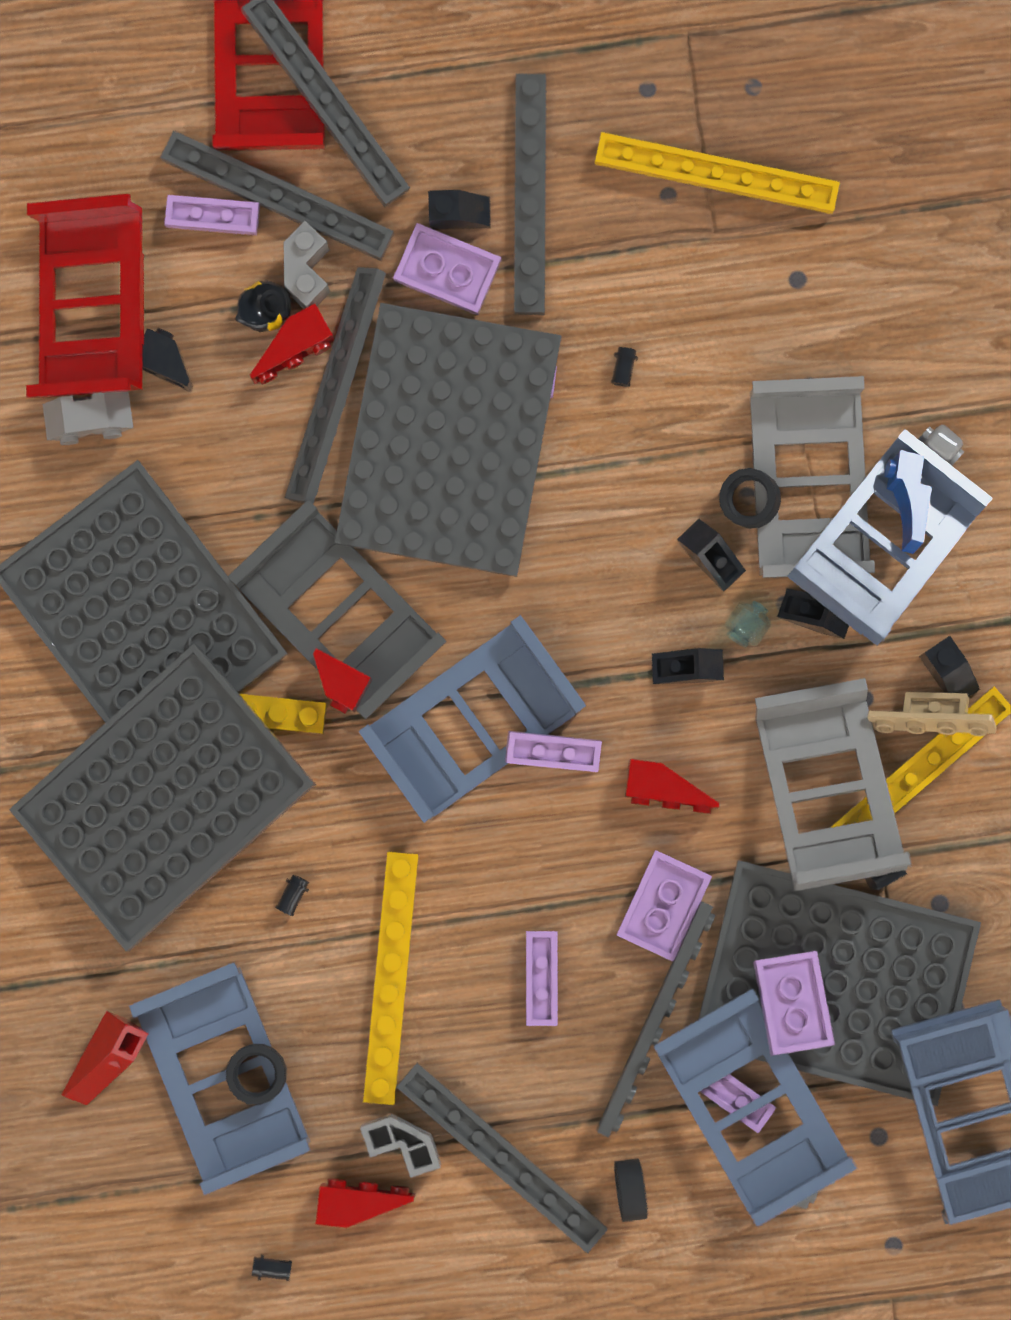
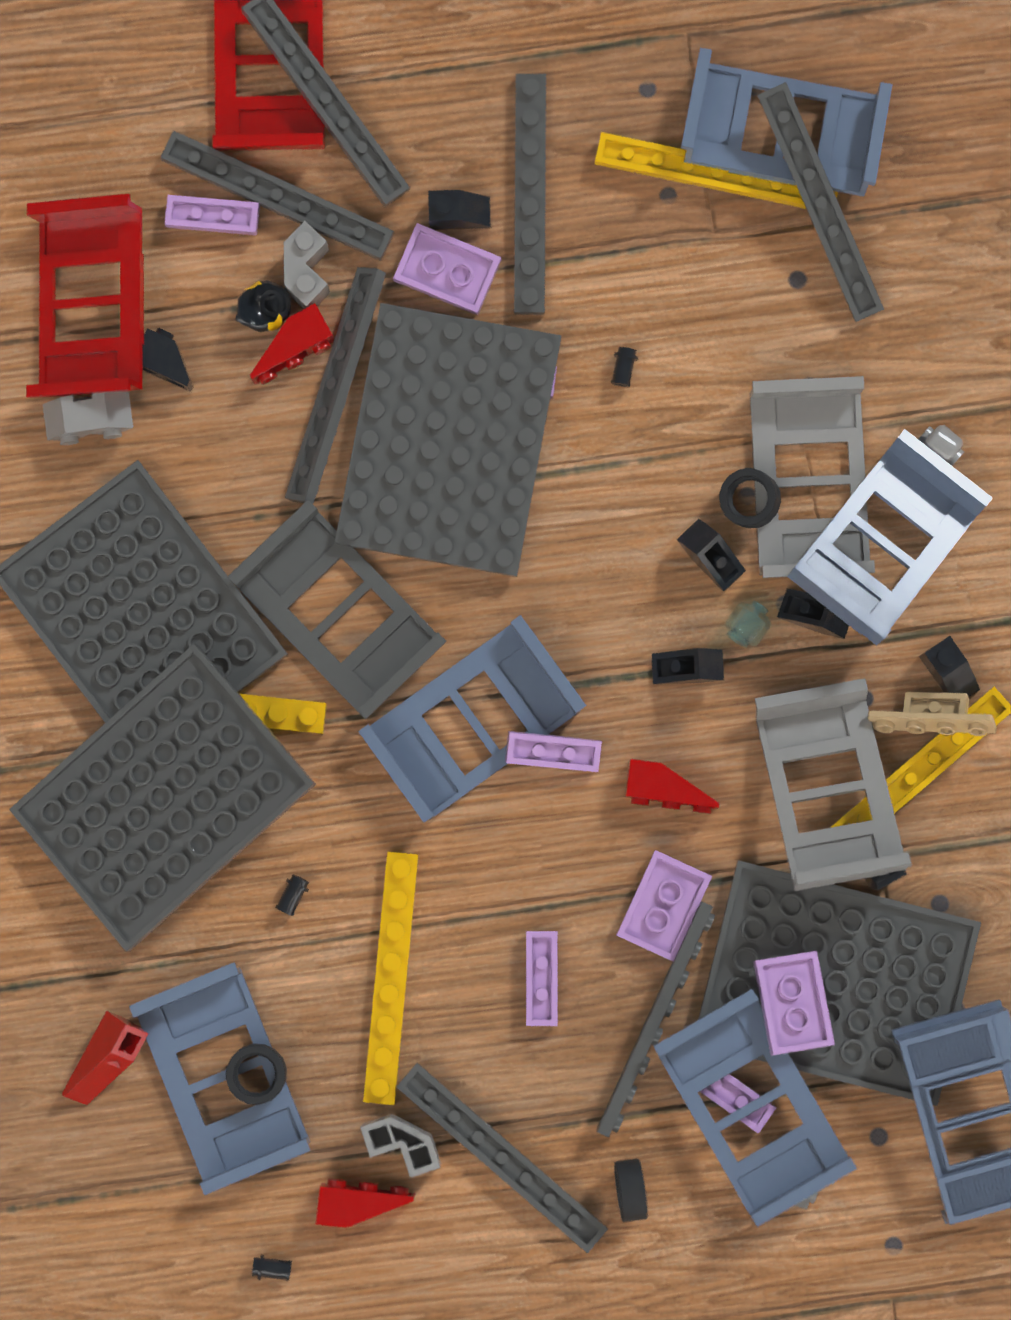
(341, 682): red slope -> none
(820, 201): none -> dark grey plate
(848, 139): none -> sand blue piece
(911, 496): slope -> none

